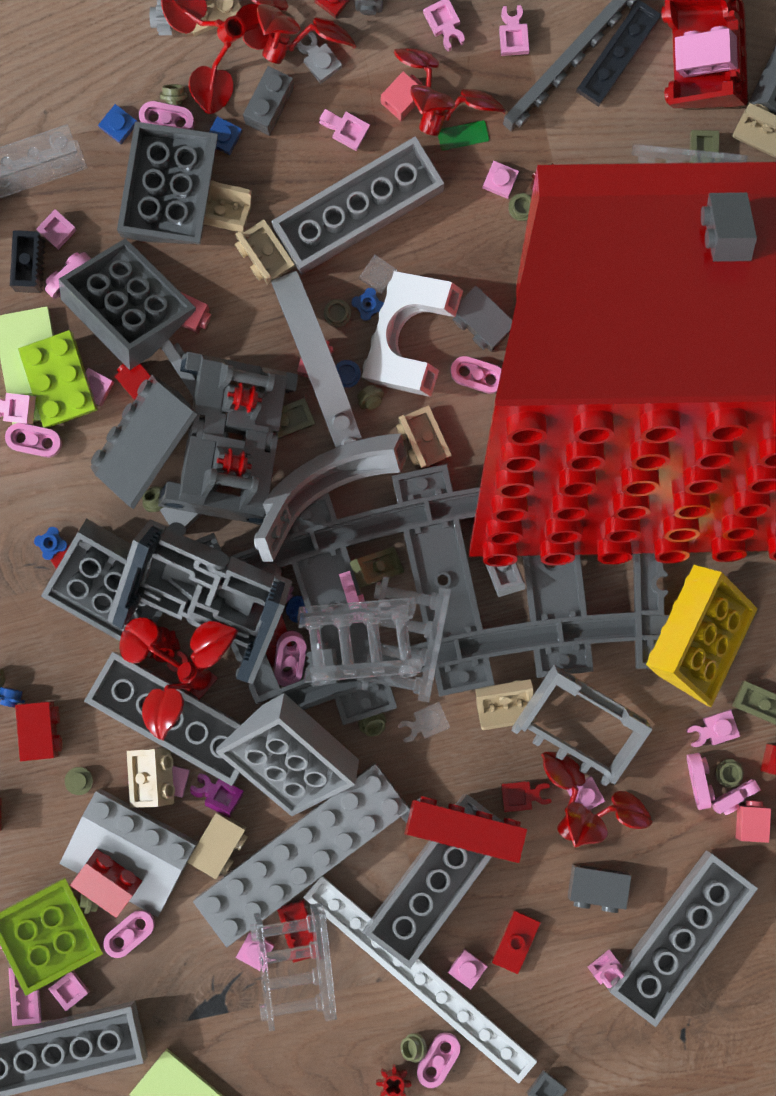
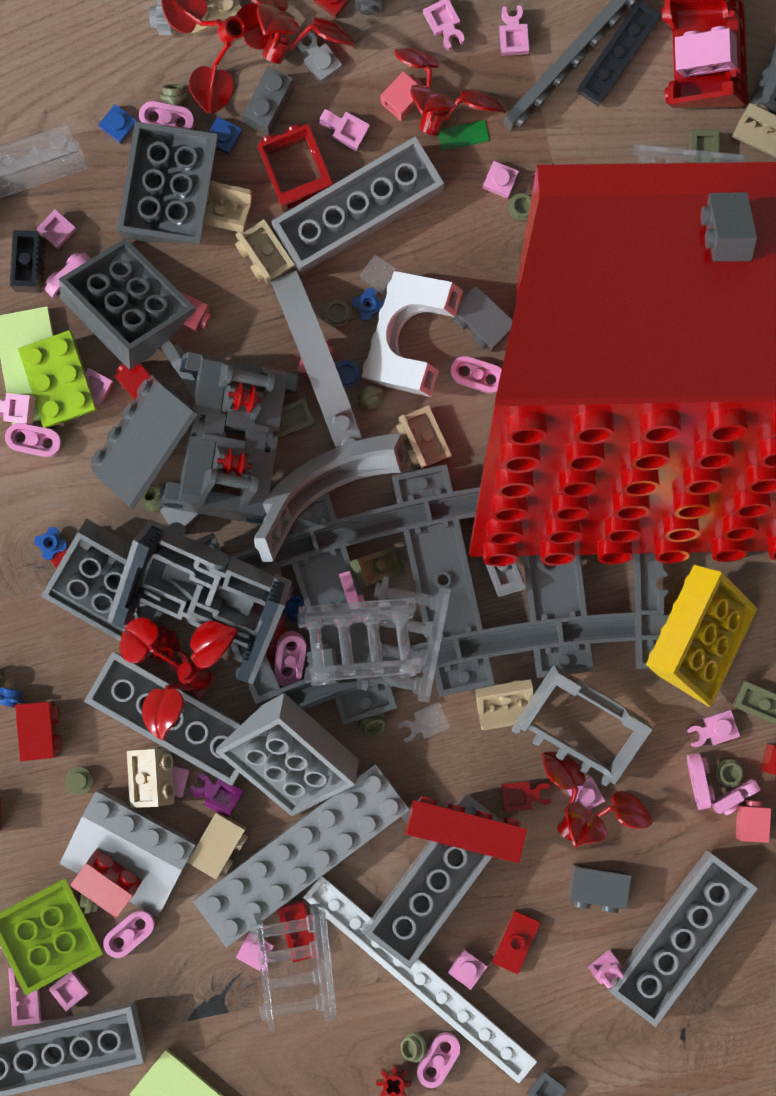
(294, 135): none -> red window

